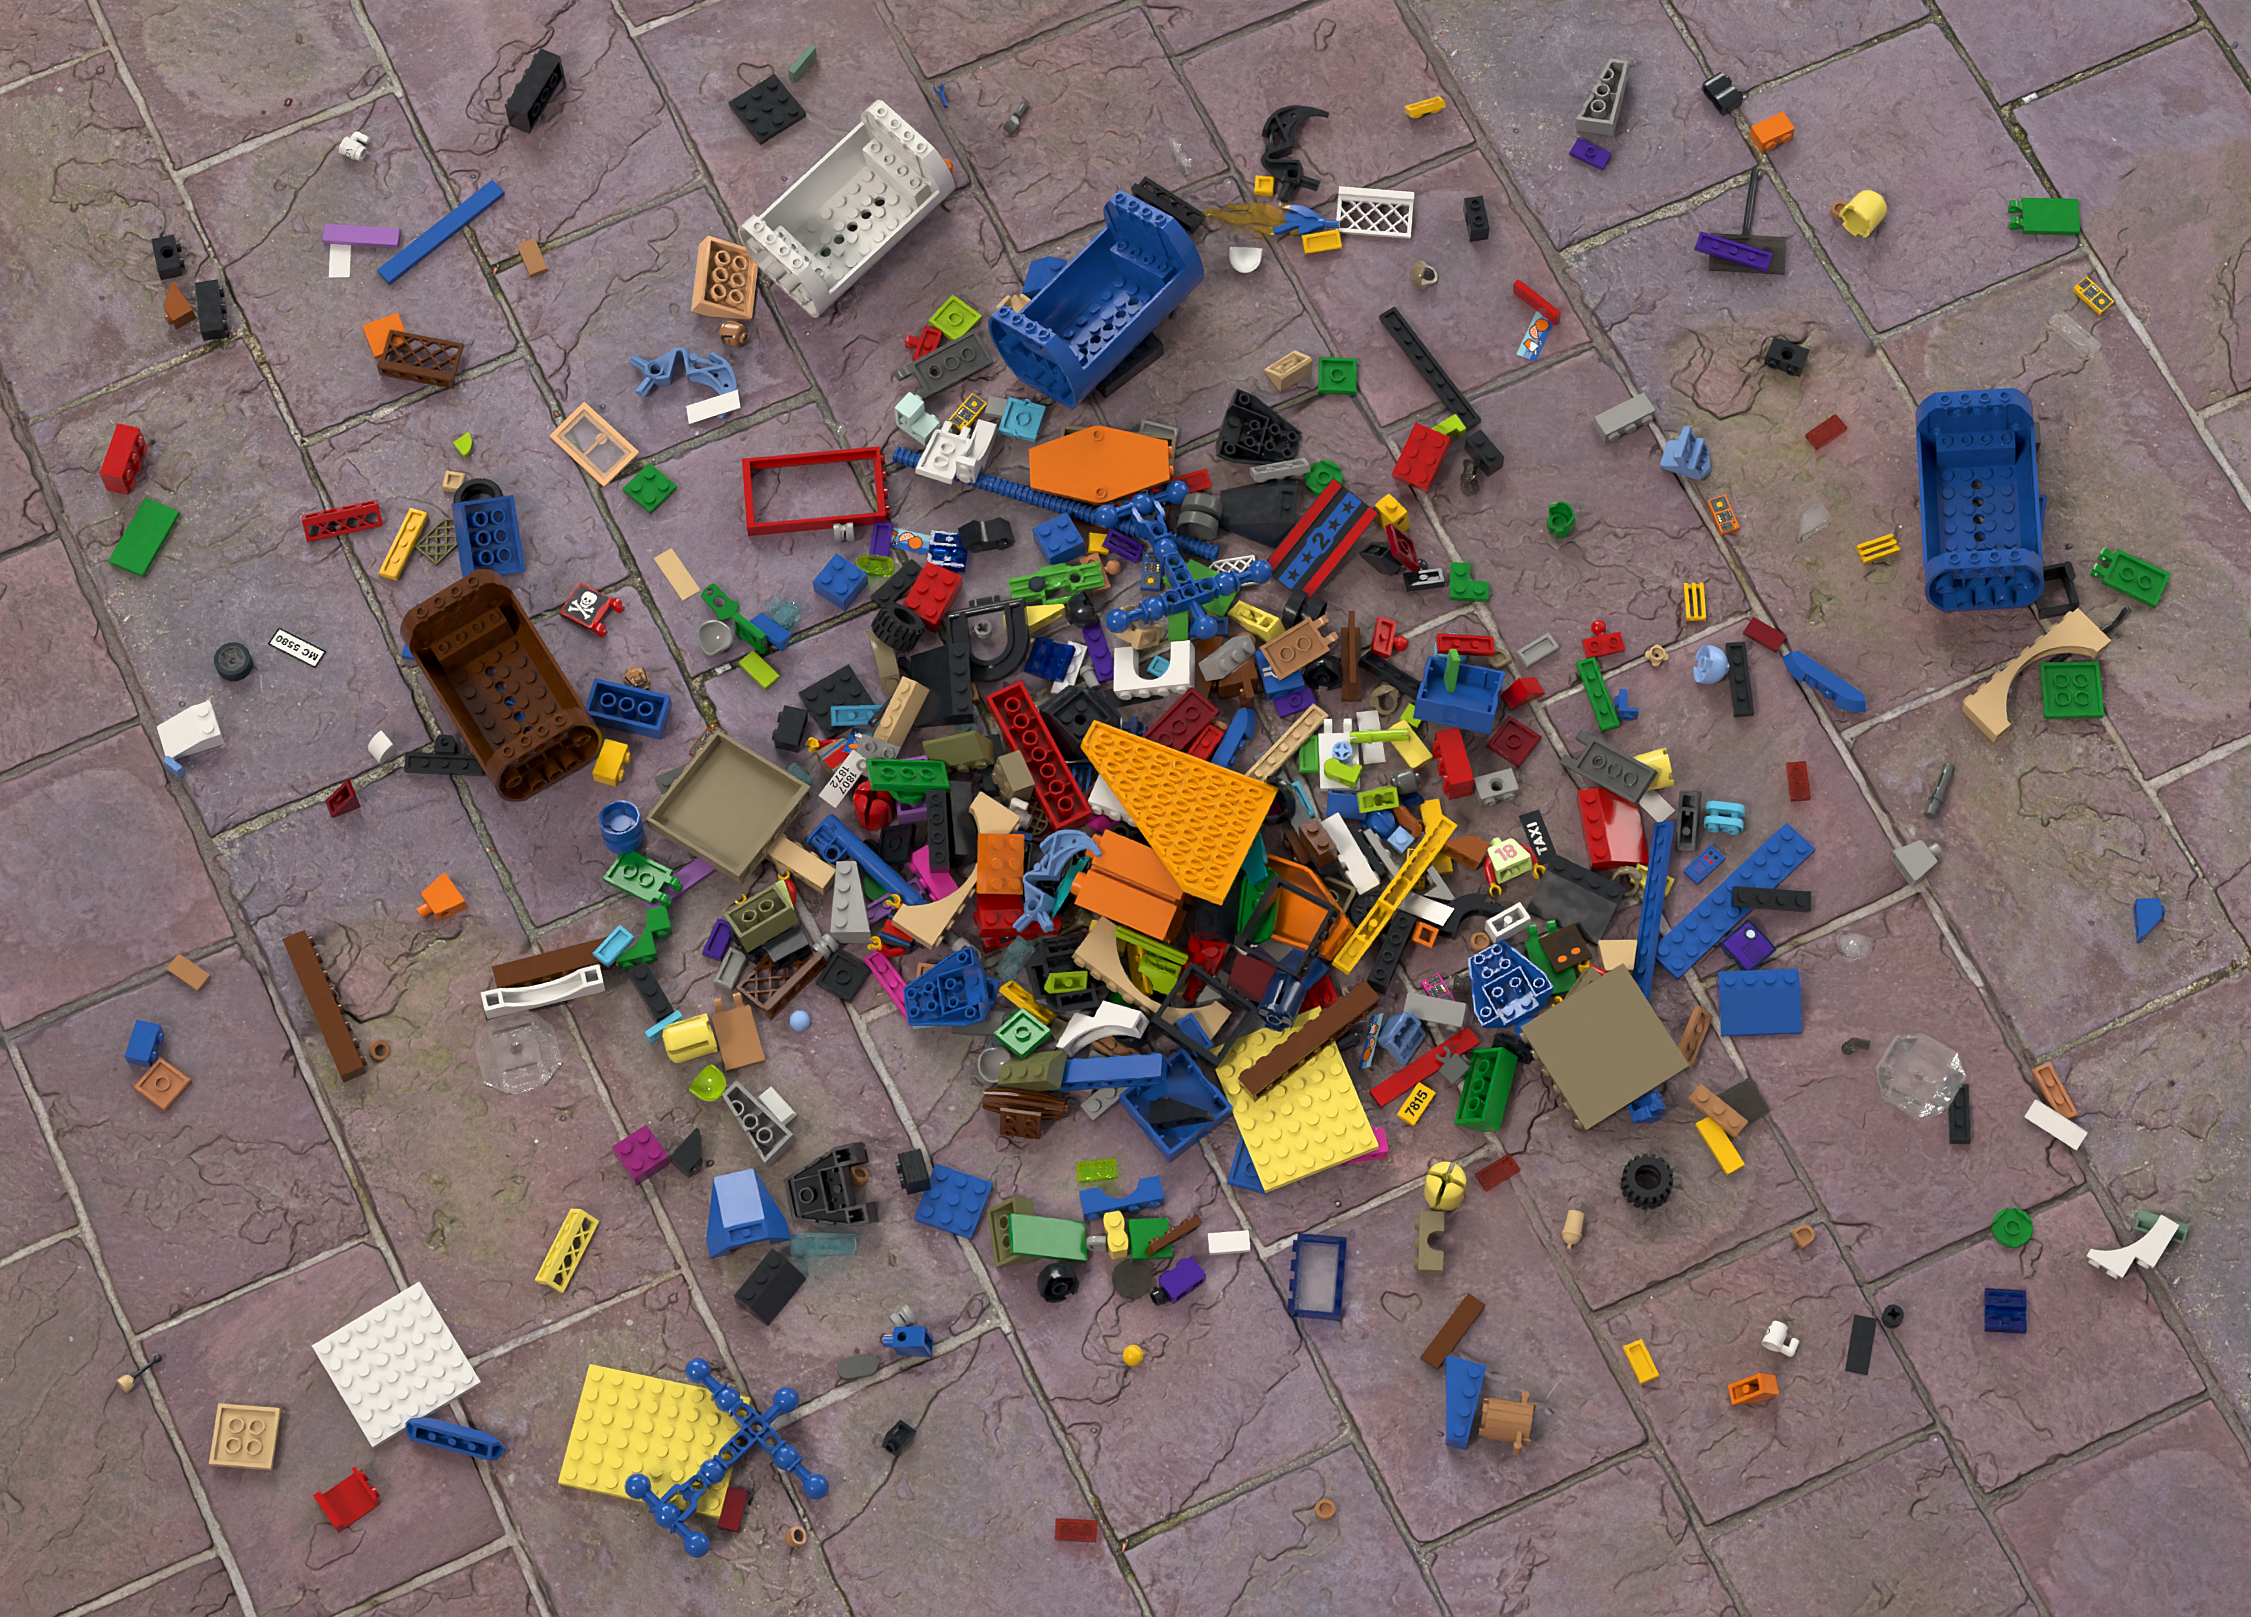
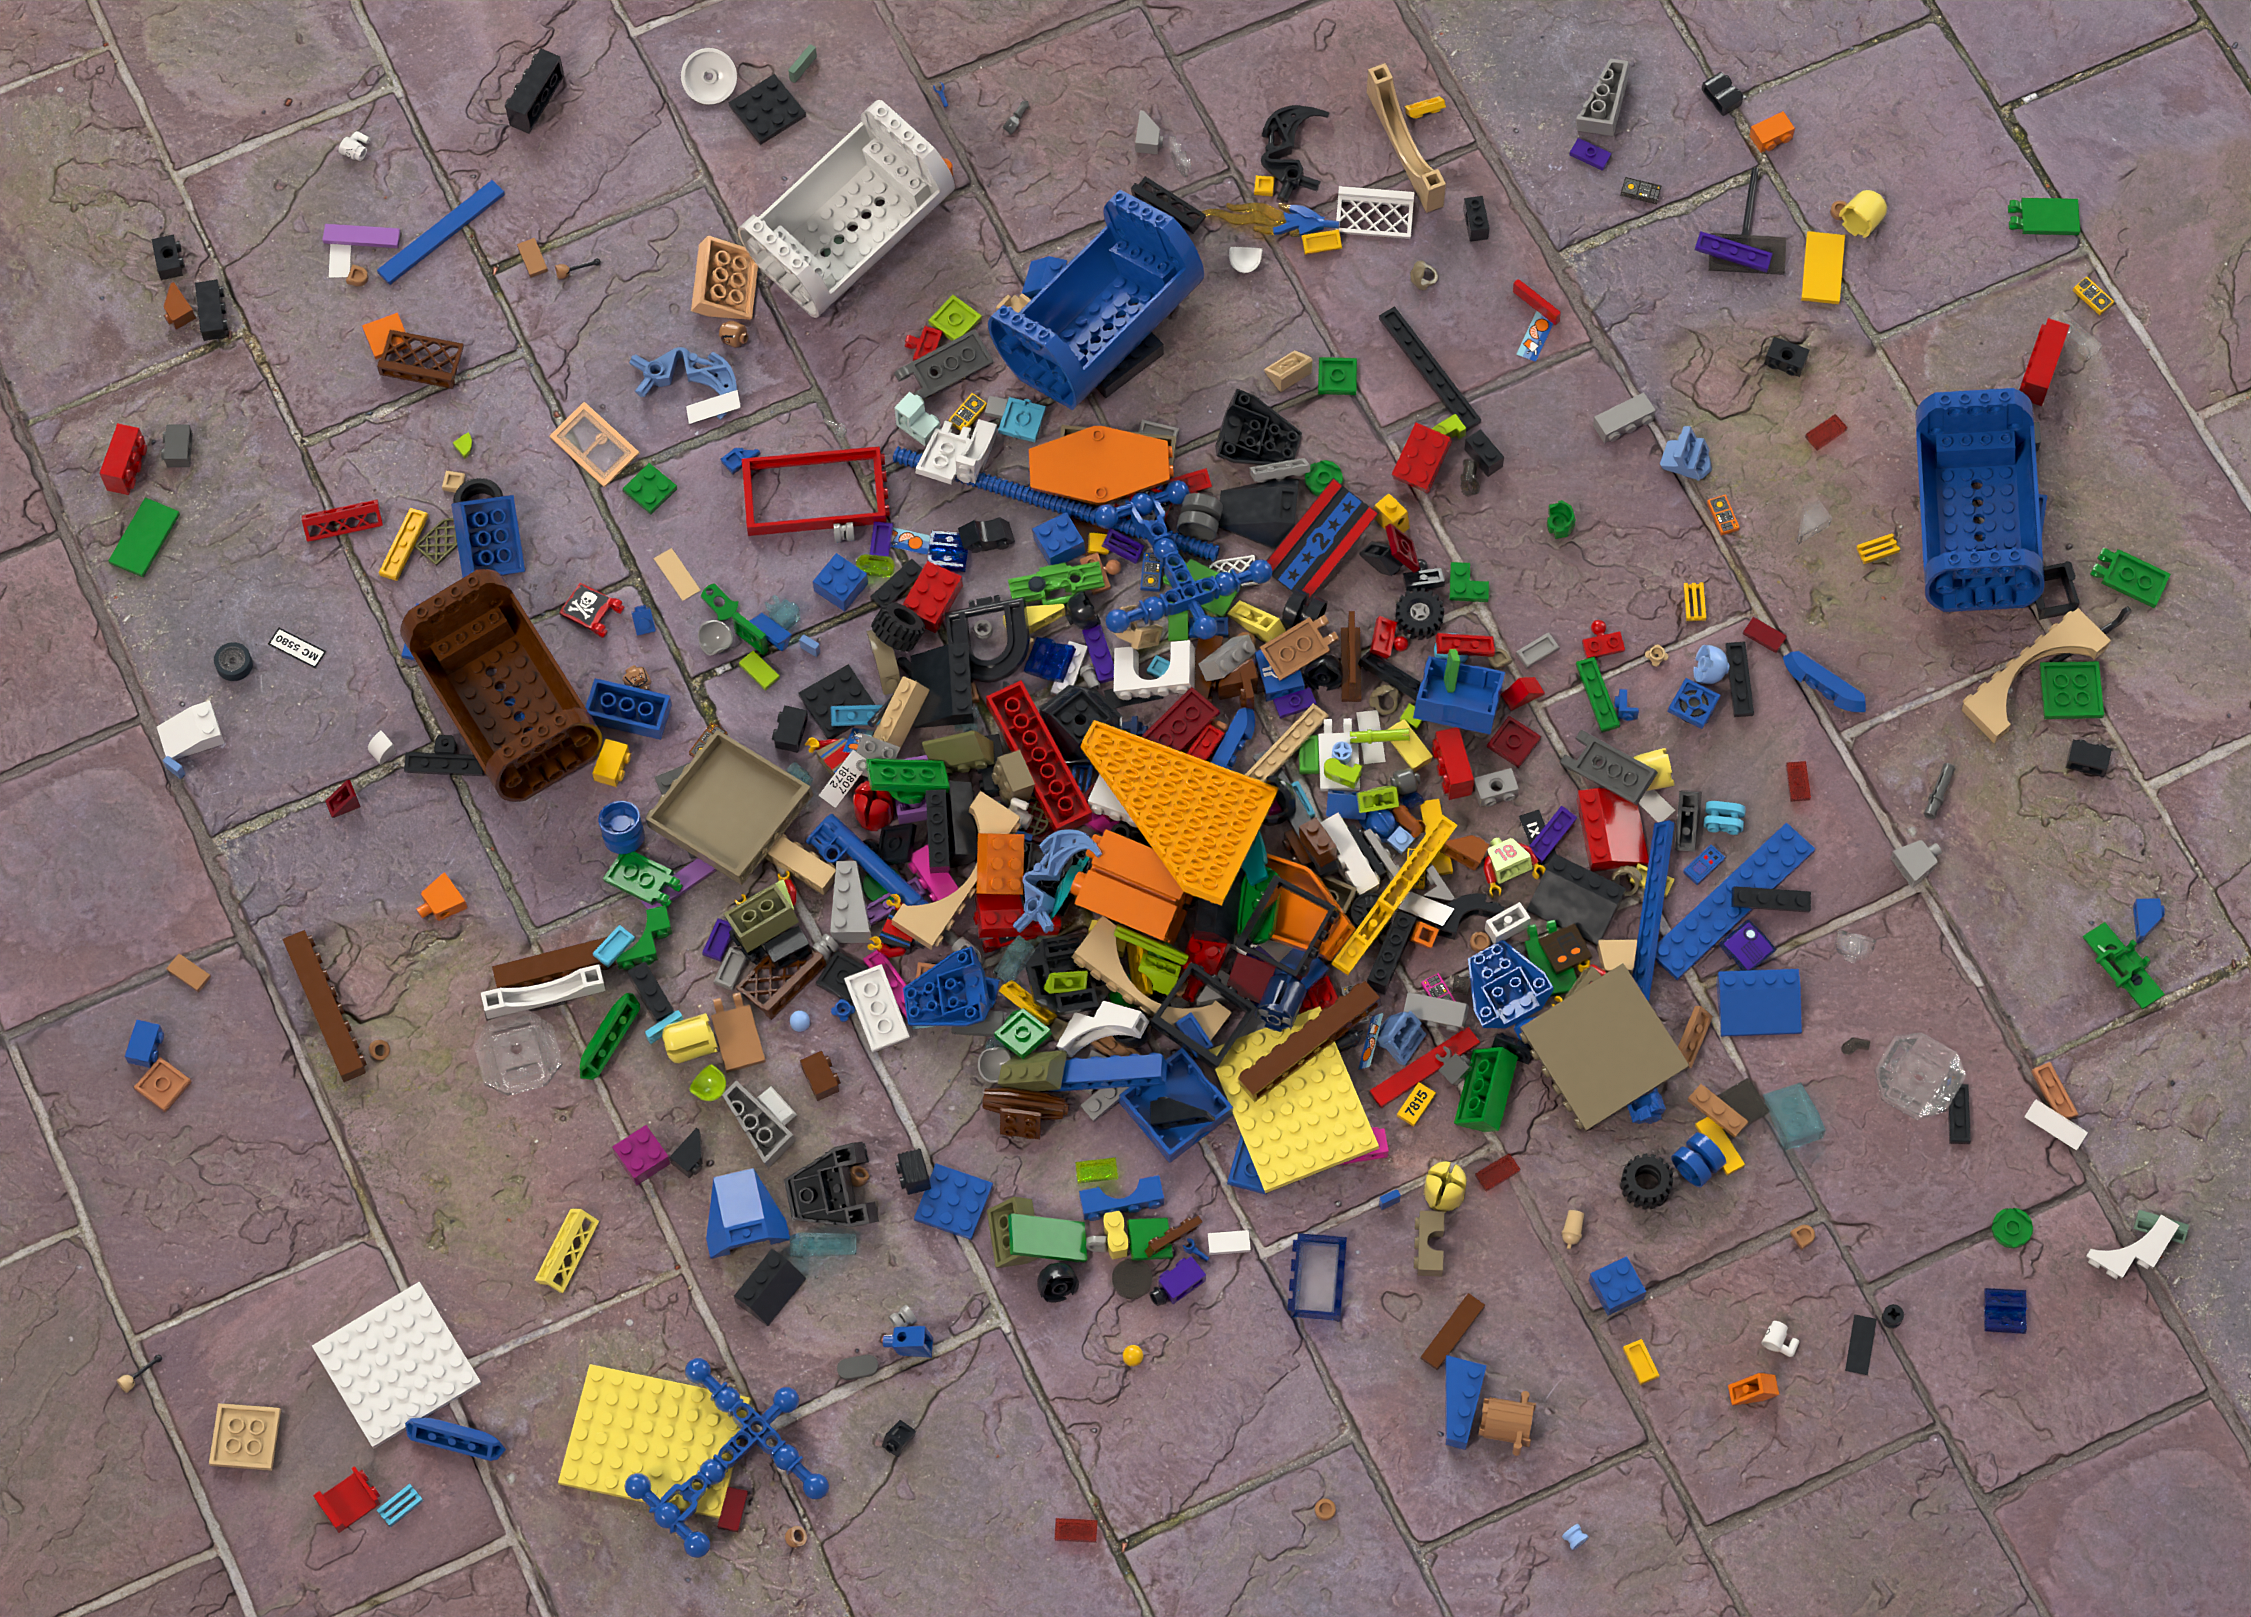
(177, 445): none -> dark grey brick
(357, 276): none -> medium nougat tile
(394, 1499): none -> medium azure tile
(563, 270): none -> hinge
(608, 1036): none -> green brick
(643, 620): none -> blue bracket
(698, 66): none -> white dish
(733, 459): none -> blue tile
(809, 645): none -> medium blue tile
(819, 1075): none -> reddish brown brick
(843, 1004): none -> blue plate
(877, 1008): none -> white plate
(1148, 135): none -> light grey slope
(1193, 1249): none -> blue hand
(1389, 1199): none -> blue tile
(1415, 605): none -> black wheel
(1425, 180): none -> tan arch
(1552, 833): none -> dark purple plate
(1575, 1536): none -> light blue wheel
(1617, 1286): none -> blue brick
(1640, 190): none -> tile
(1693, 704): none -> blue piece
(1698, 1159): none -> blue wheel
(1794, 1116): none -> clear light blue slope
(1823, 267): none -> yellow tile
(2043, 360): none -> red brick
(2088, 757): none -> black brick
(2129, 963): none -> green piece

